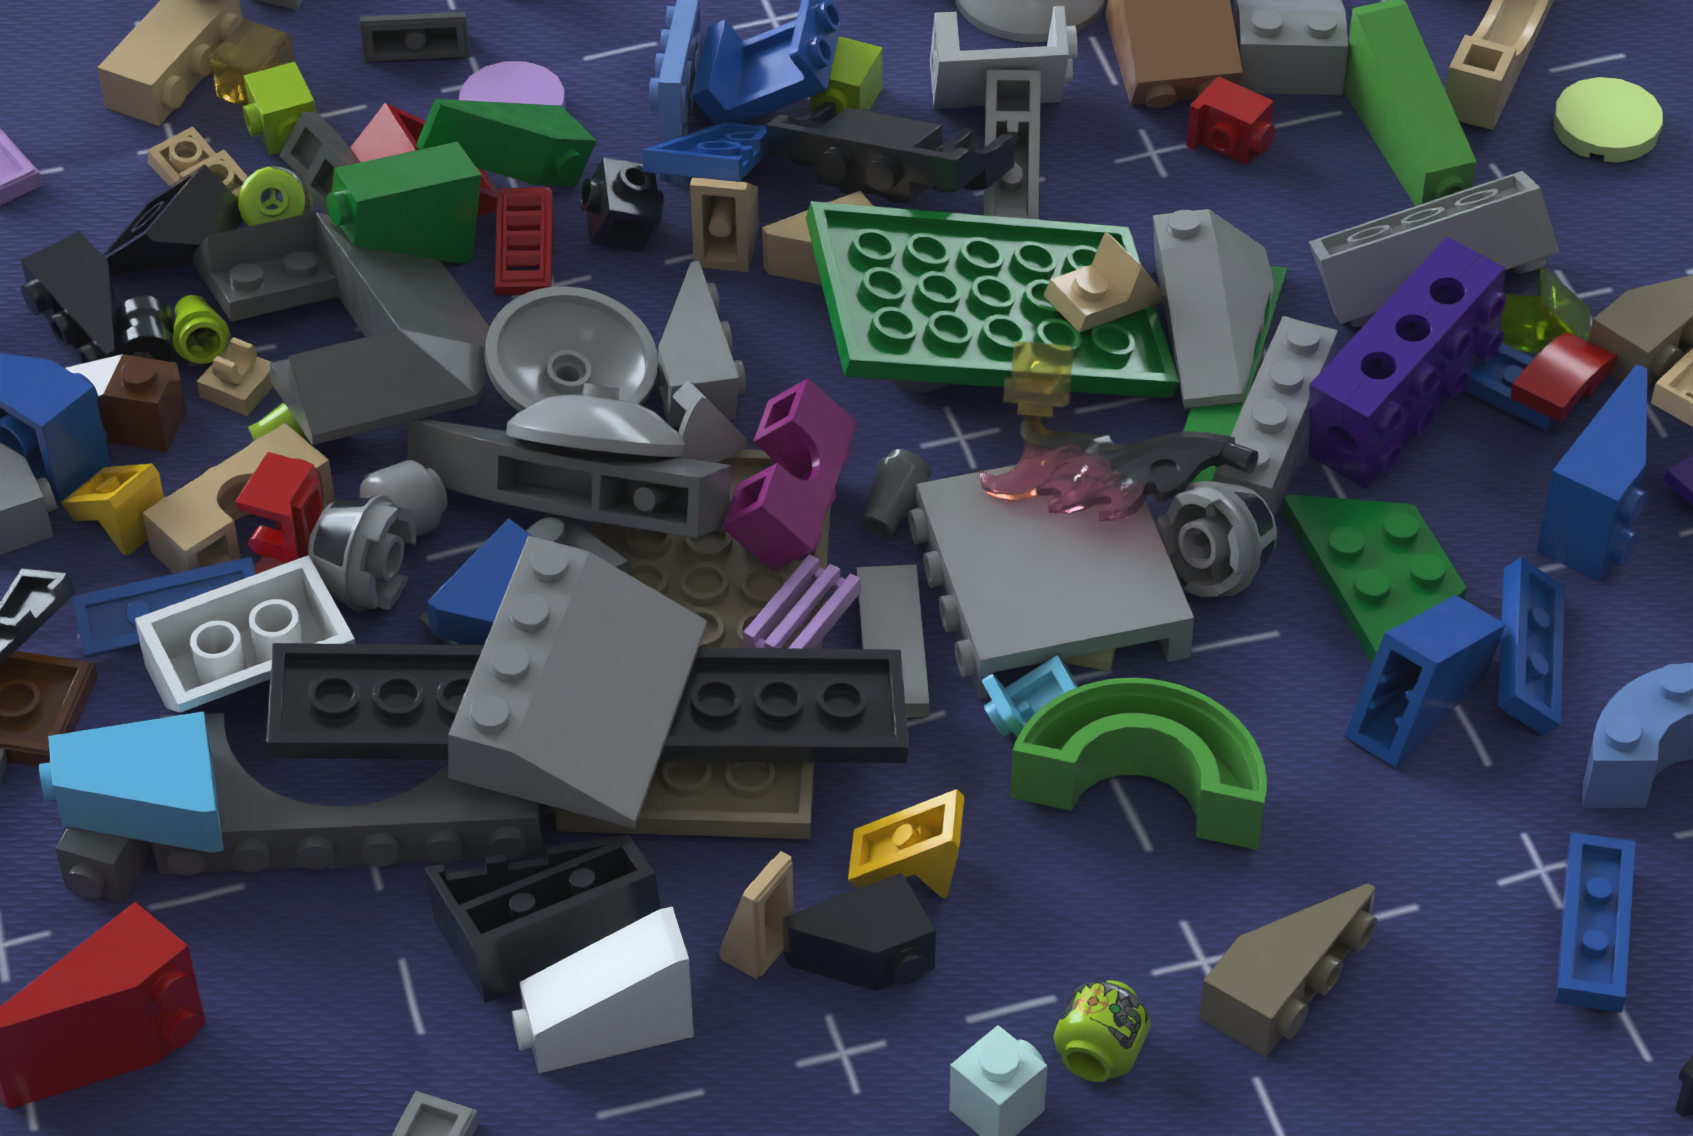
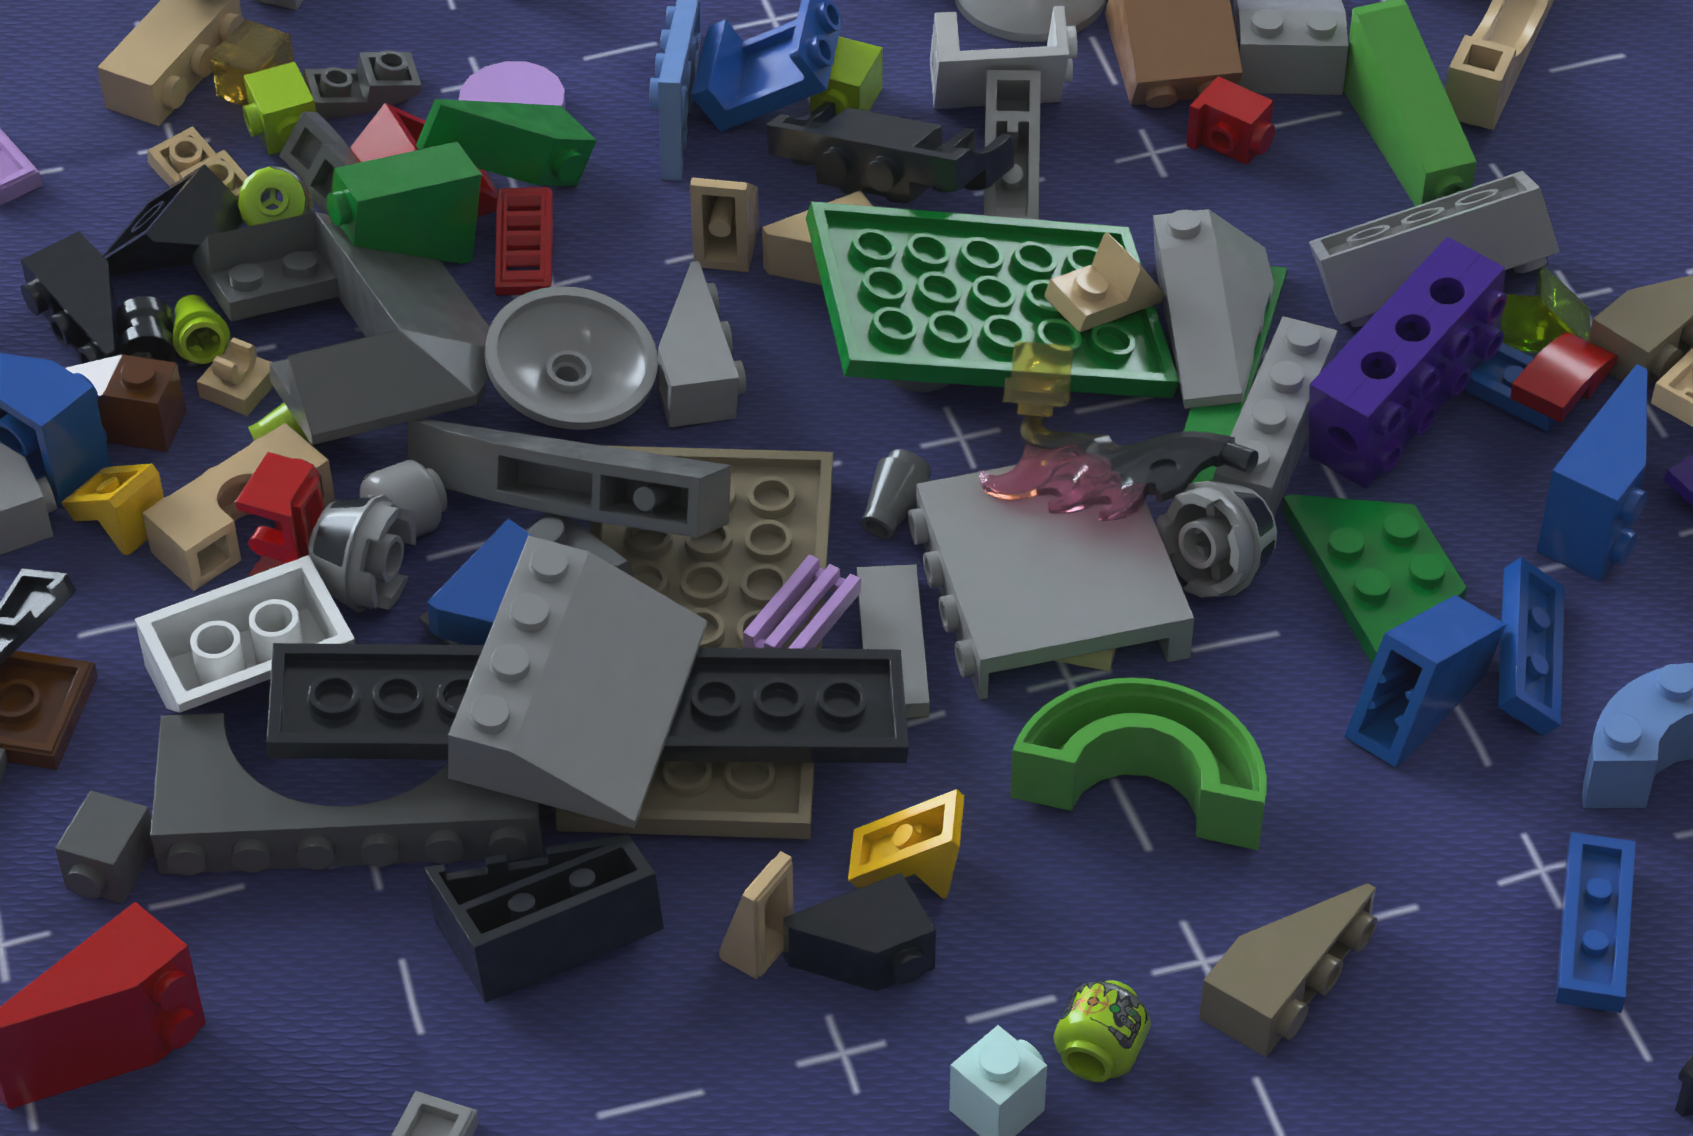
(108, 615): blue plate -> none
(138, 781): medium azure slope -> none
(377, 80): none -> dark grey slope
(415, 36): dark grey slope -> none
(597, 423): light grey dish -> none
(609, 997): white slope -> none
(621, 204): black brick -> none
(705, 429): light grey tile -> none
(716, 153): blue wing -> none
(784, 506): magenta arch -> none
(1018, 702): medium azure bracket -> none
(1608, 119): yellowish green tile -> none

